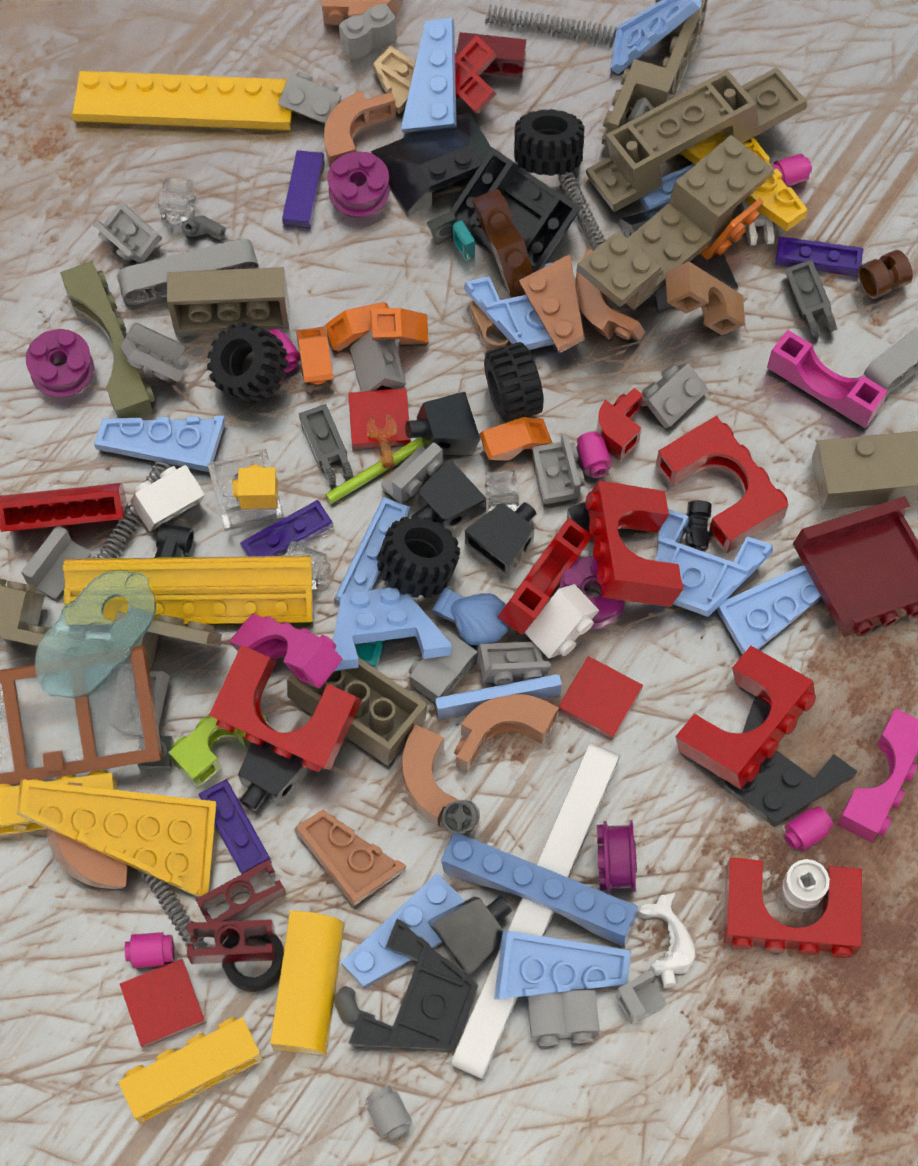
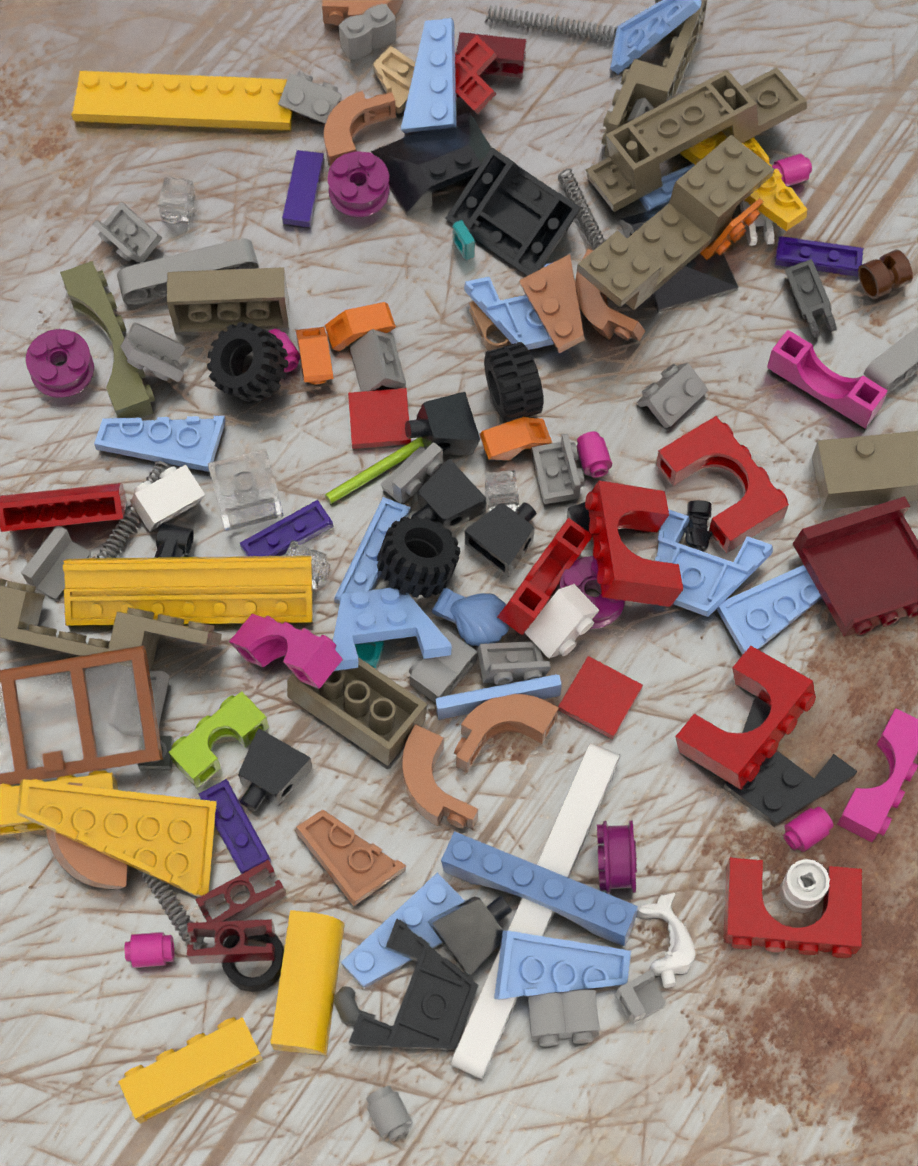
(86, 646): clear light blue piece -> none
(162, 1003): red tile -> none
(202, 225): dark grey arm -> none
(240, 708): red arch -> none
(256, 487): yellow brick -> none
(325, 441): dark grey hinge -> none
(383, 437): clear orange bar -> none
(399, 324): orange slope -> none
(442, 226): pearl dark grey tile -> none
(457, 820): dark grey wheel -> none
(504, 240): reddish brown arch -> none
(548, 142): black tyre -> none
(616, 426): red brick -> none
(693, 288): medium nougat arch -> none

